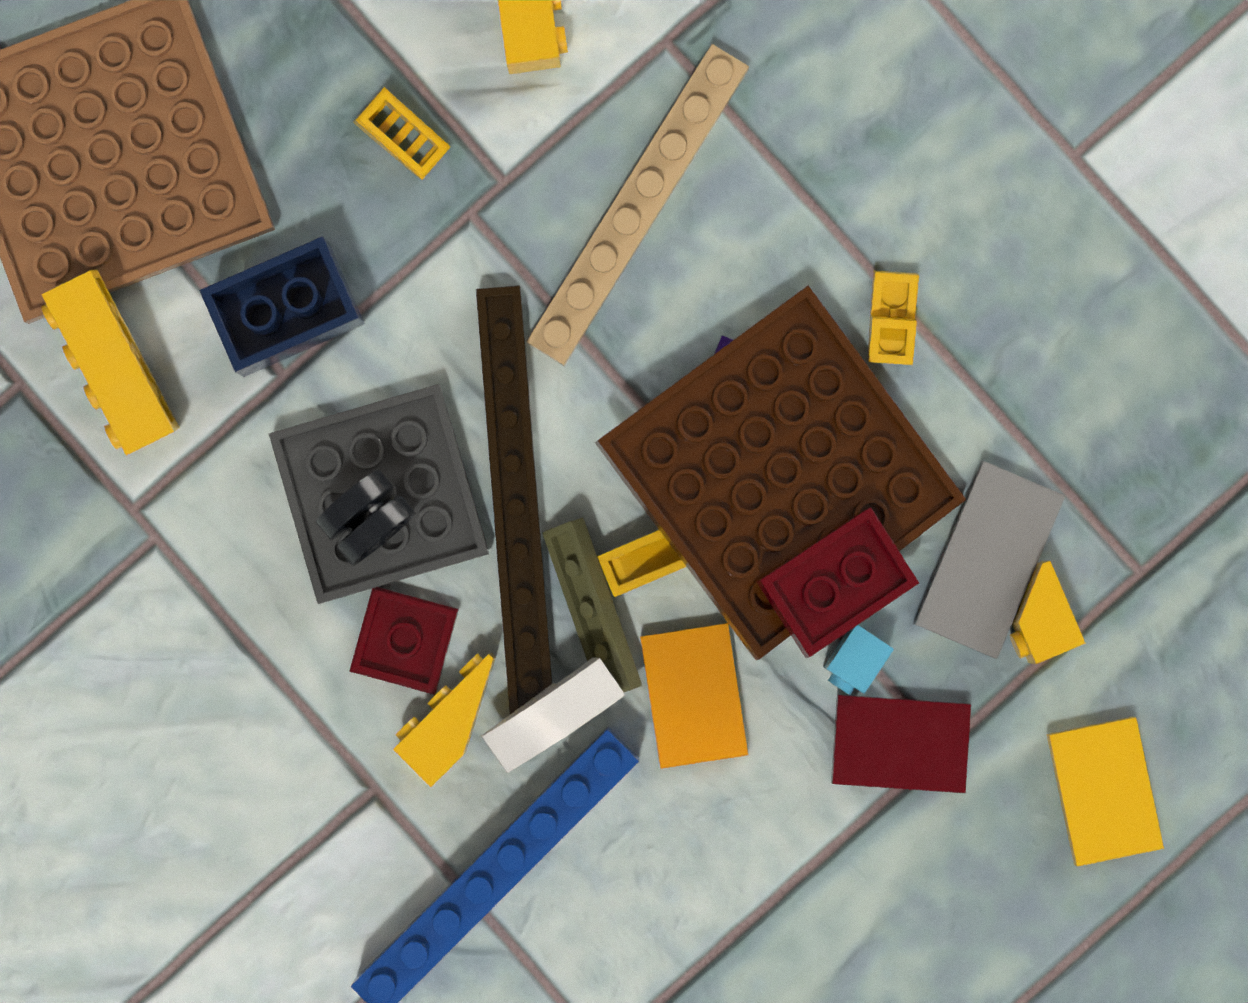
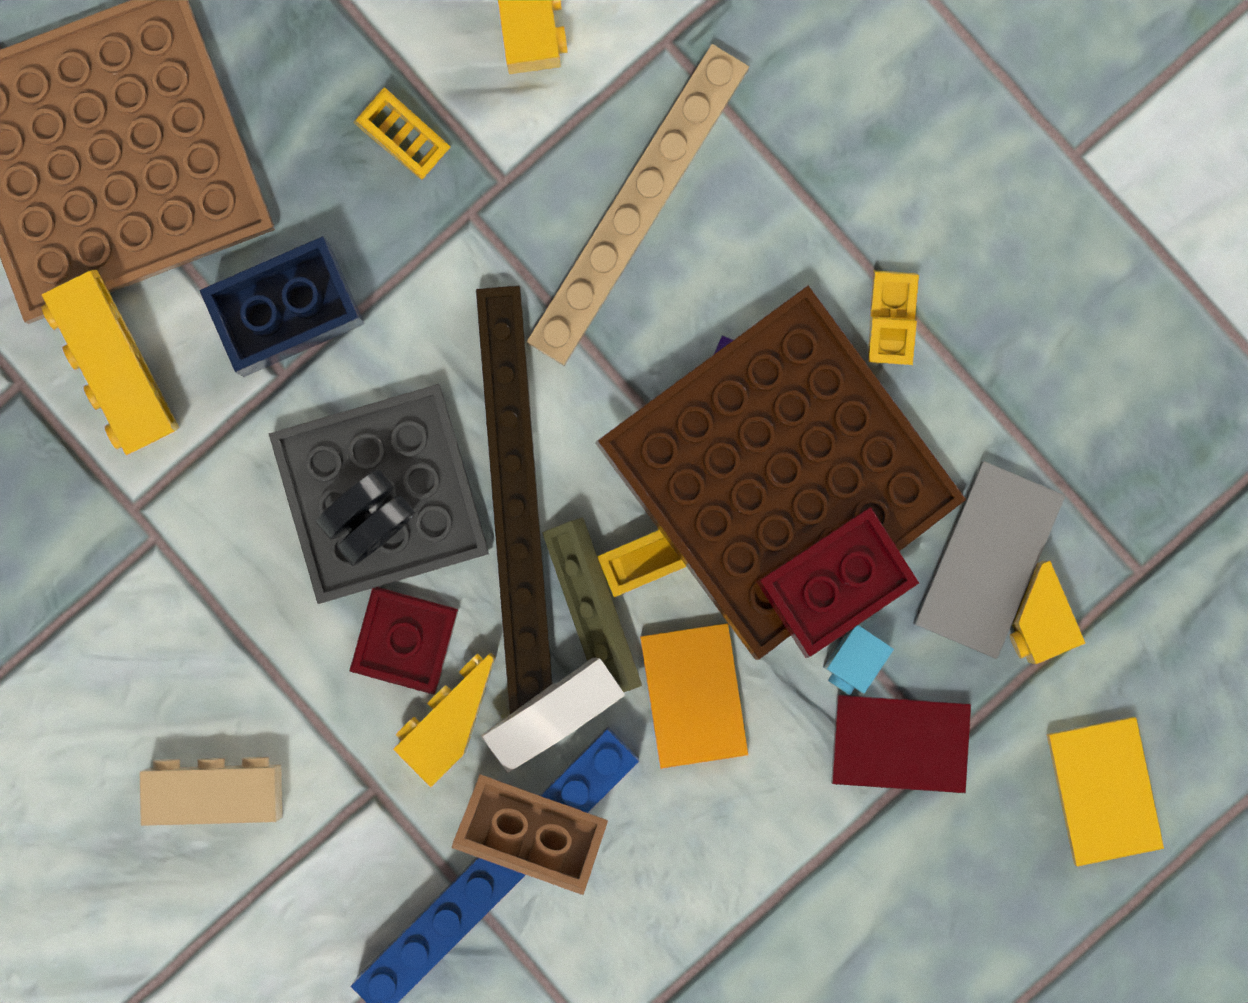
(211, 792): none -> tan brick
(530, 834): none -> medium nougat slope

